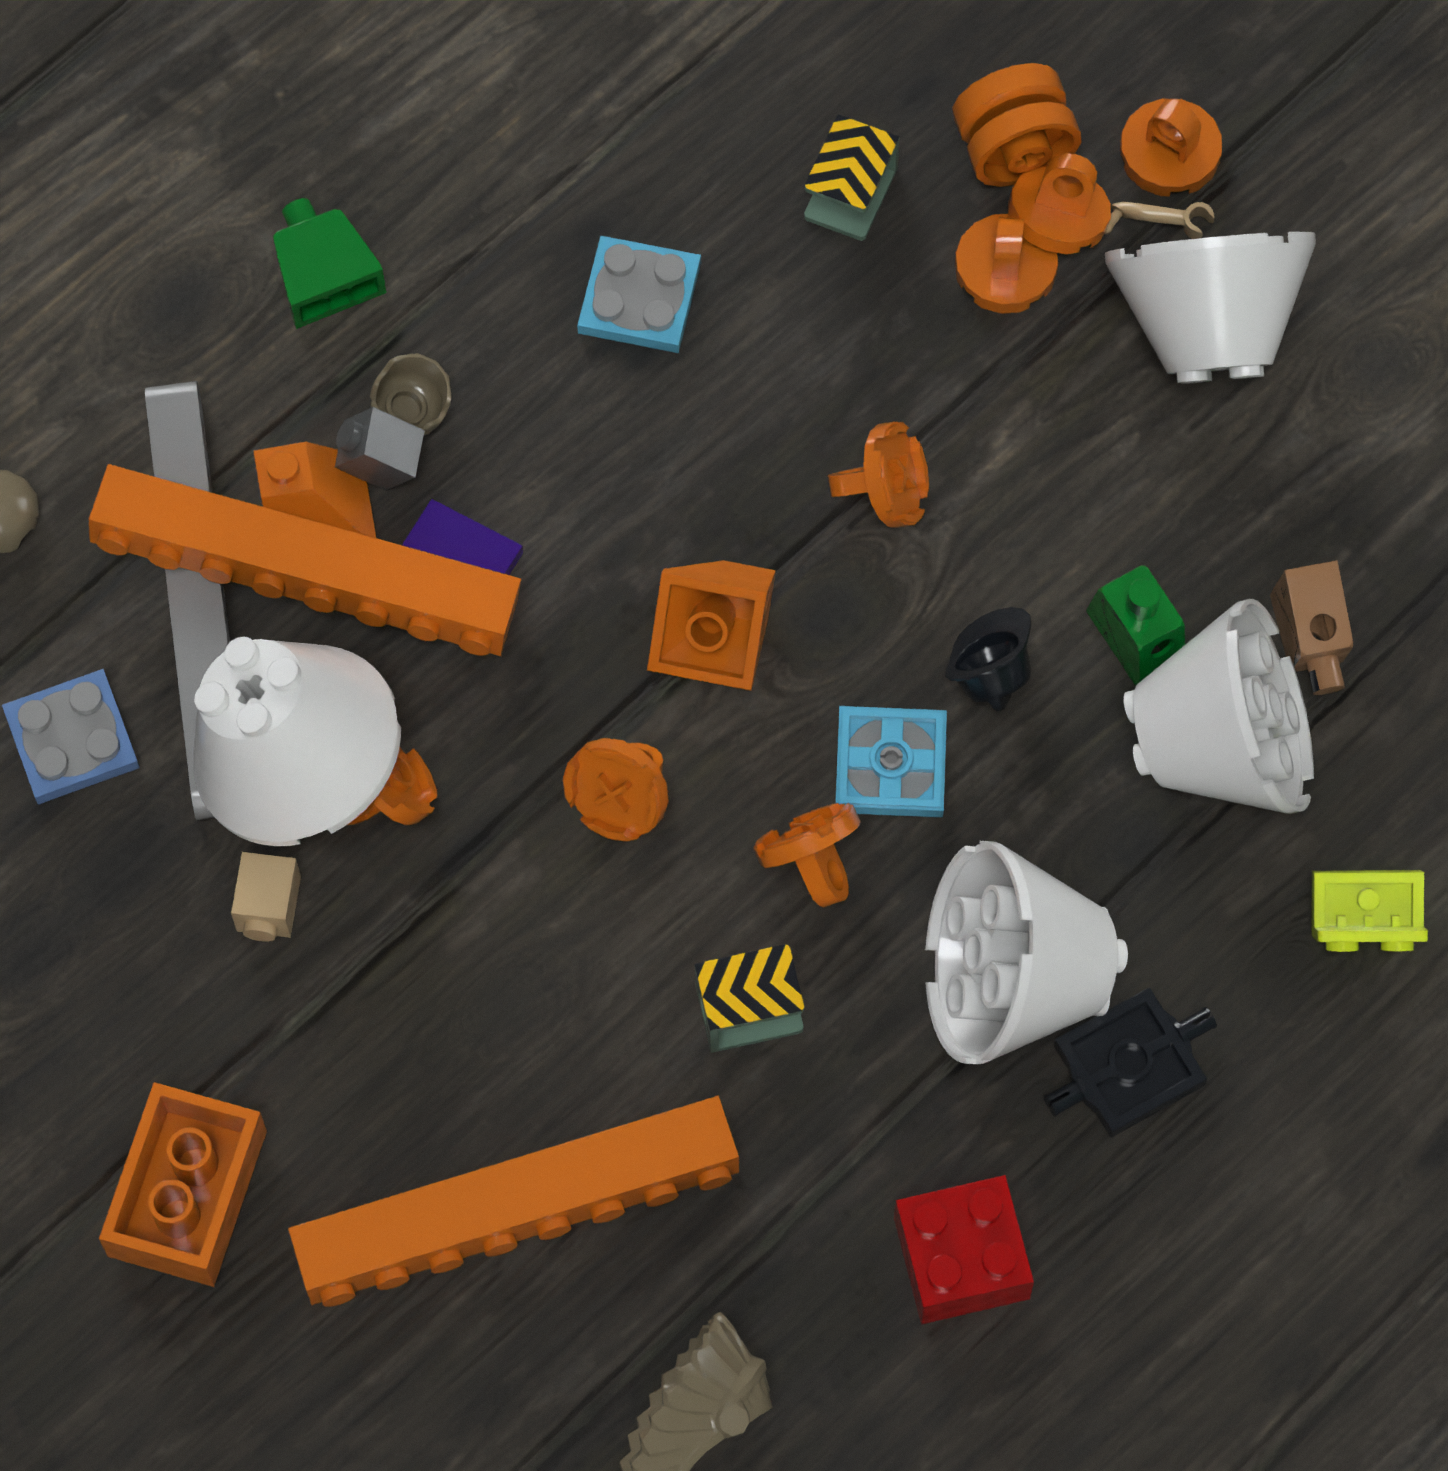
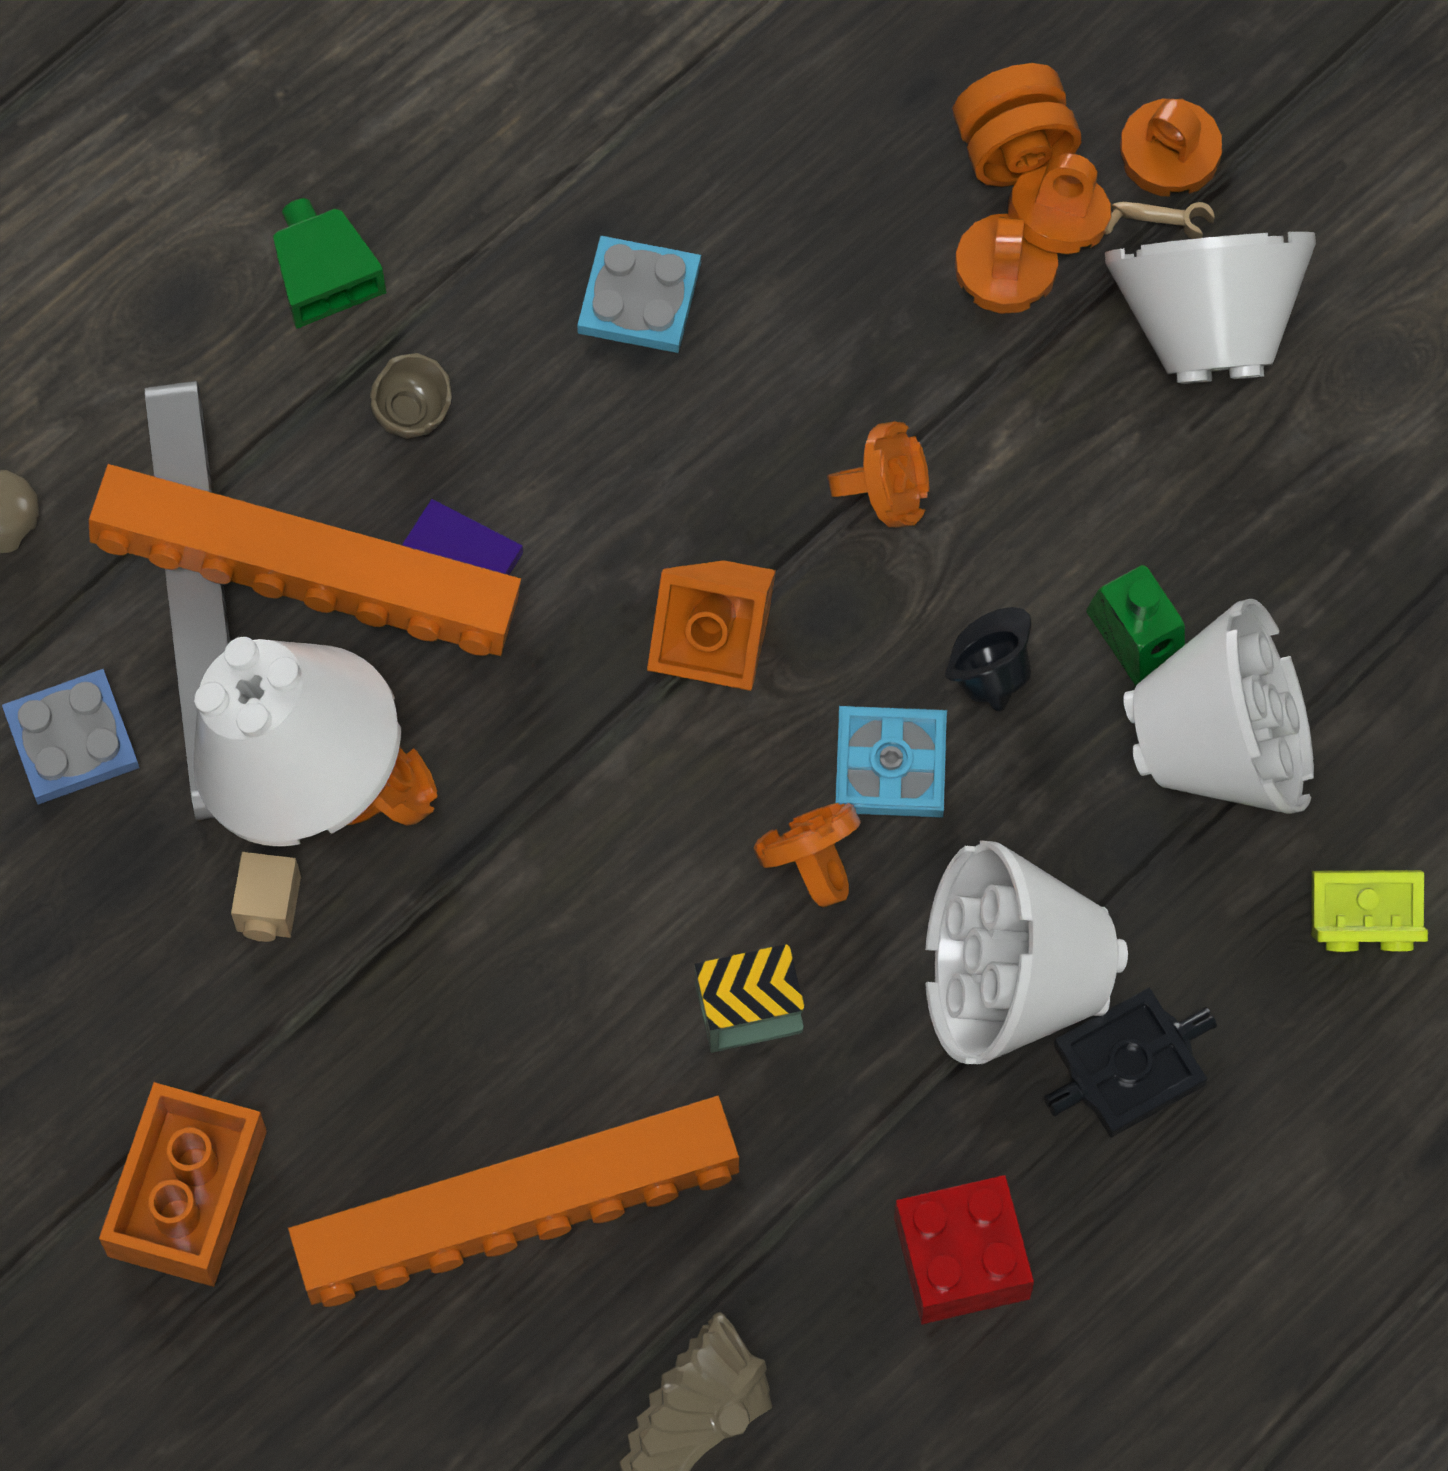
(306, 484): orange slope -> none
(379, 448): dark grey brick -> none
(617, 787): orange tile -> none
(851, 177): piece -> none
(1309, 604): medium nougat torso -> none

